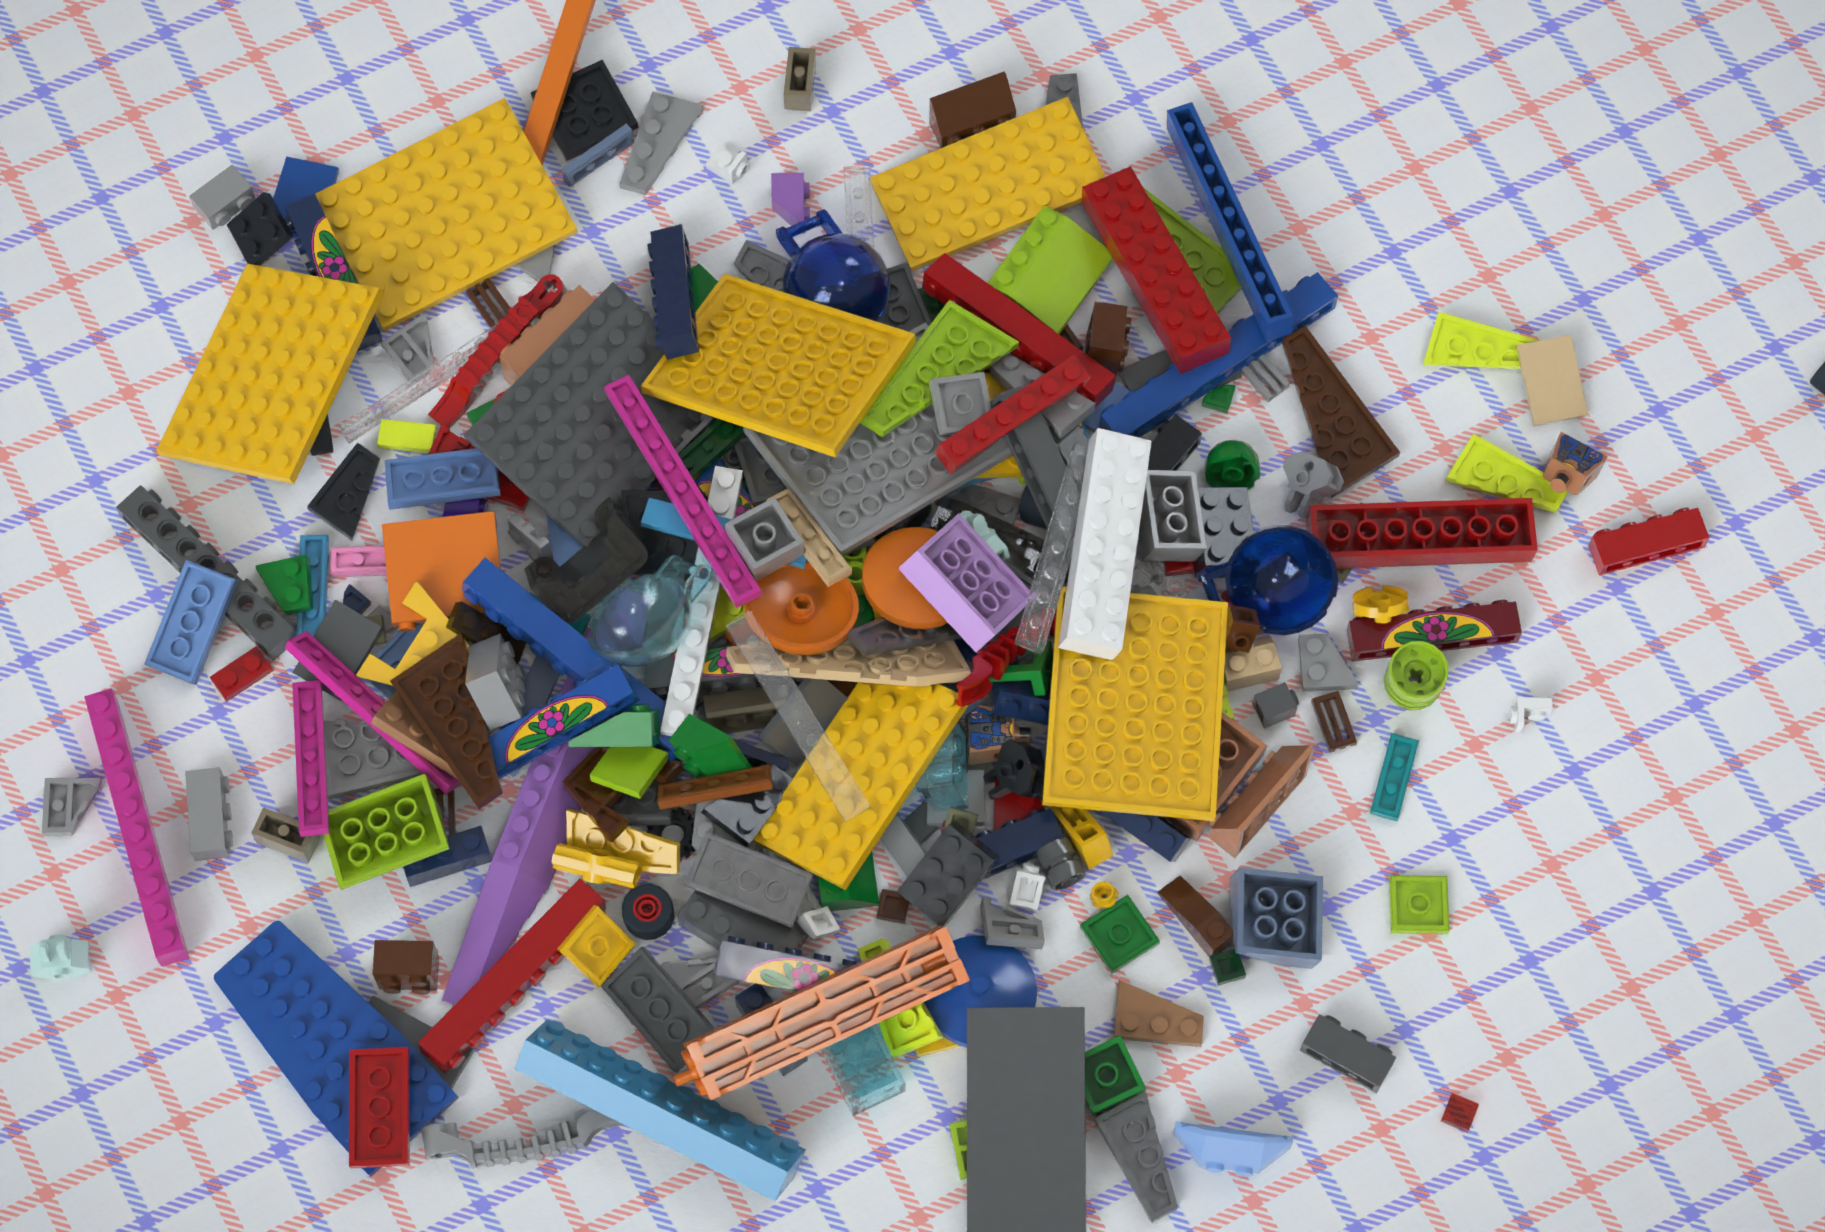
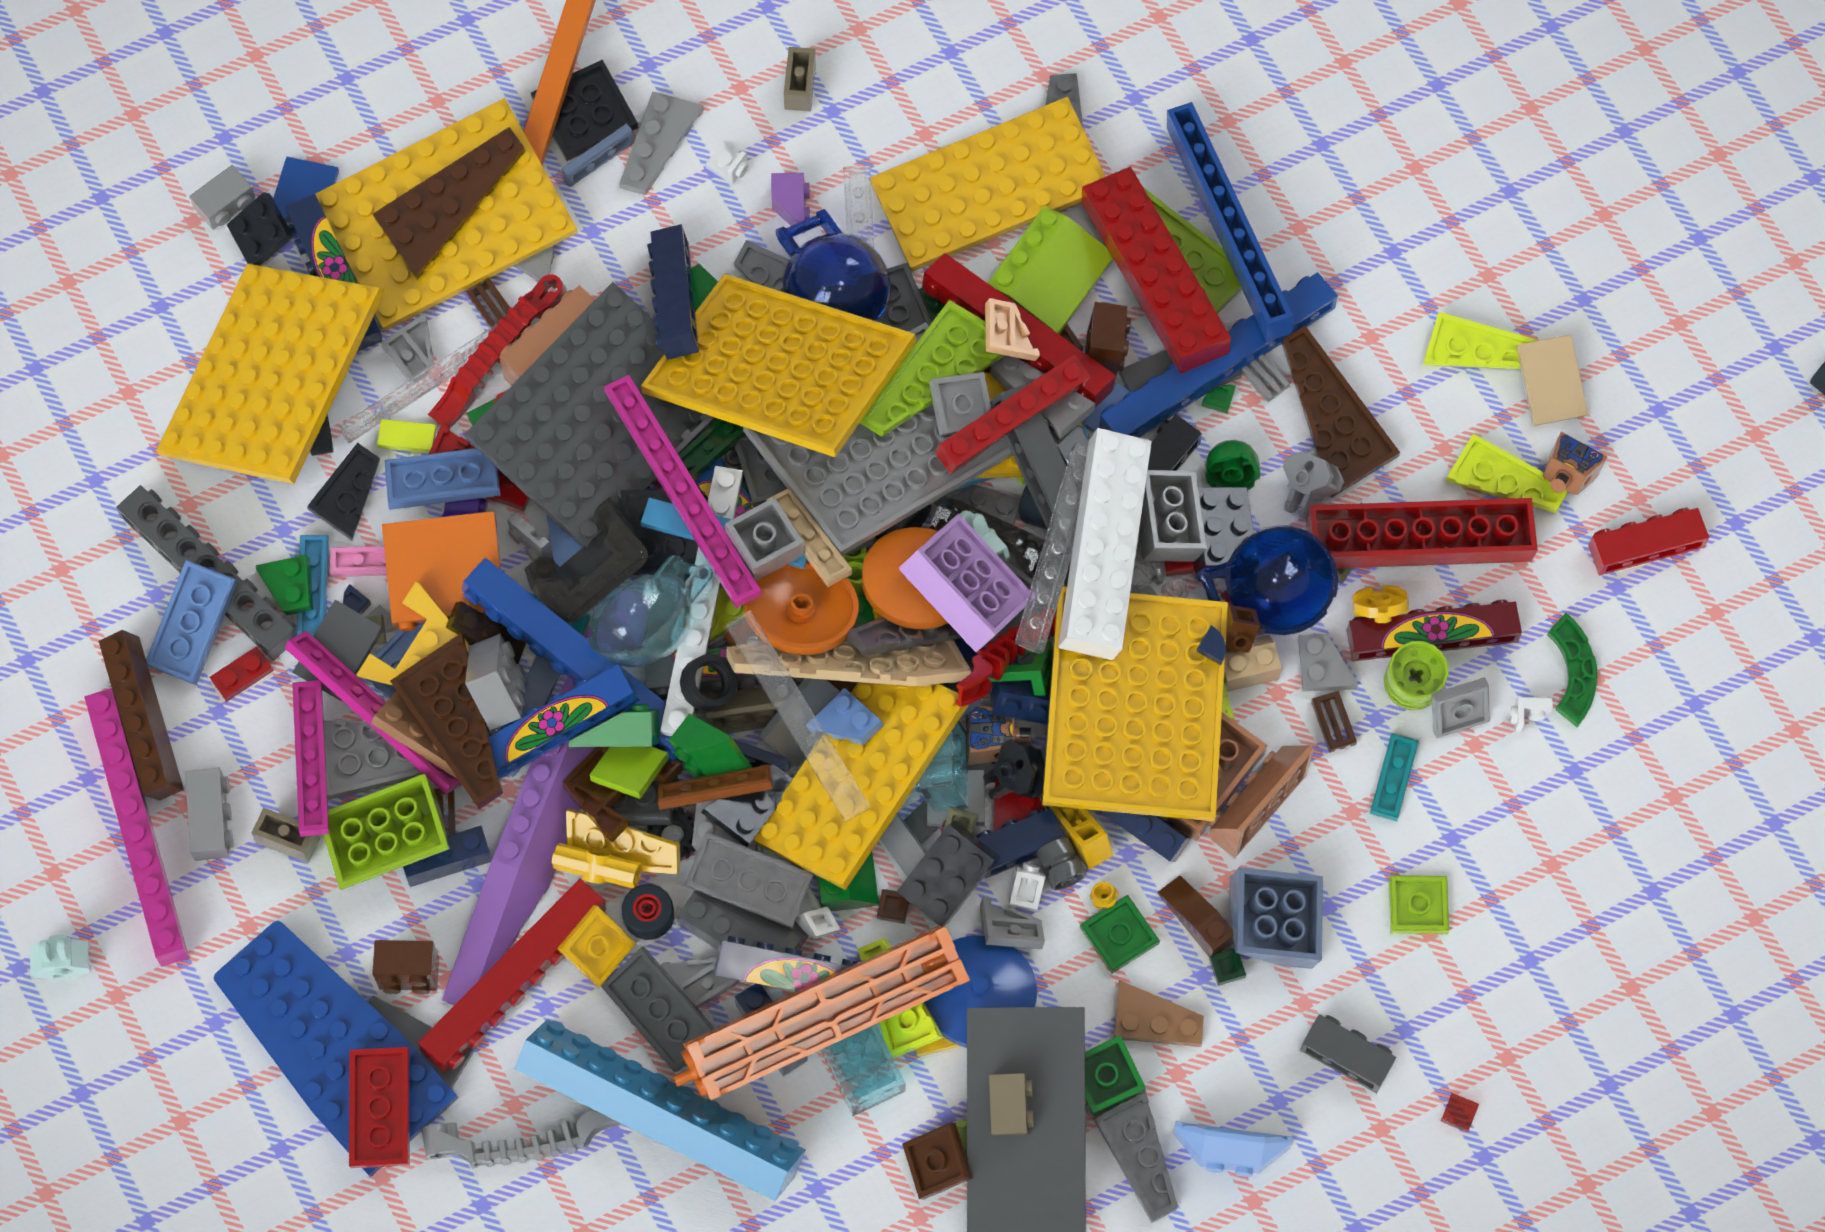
(66, 803): light grey wing -> none
(141, 715): none -> reddish brown brick
(440, 205): none -> reddish brown wing
(689, 687): none -> black tyre
(848, 719): none -> medium blue wing
(937, 1161): none -> reddish brown tile
(971, 109): reddish brown slope -> none
(1006, 331): none -> light nougat wing
(1010, 1104): none -> dark tan brick
(1213, 645): none -> dark blue tile
(1275, 704): dark grey brick -> none
(1460, 707): none -> light grey tile
(1580, 669): none -> green tile

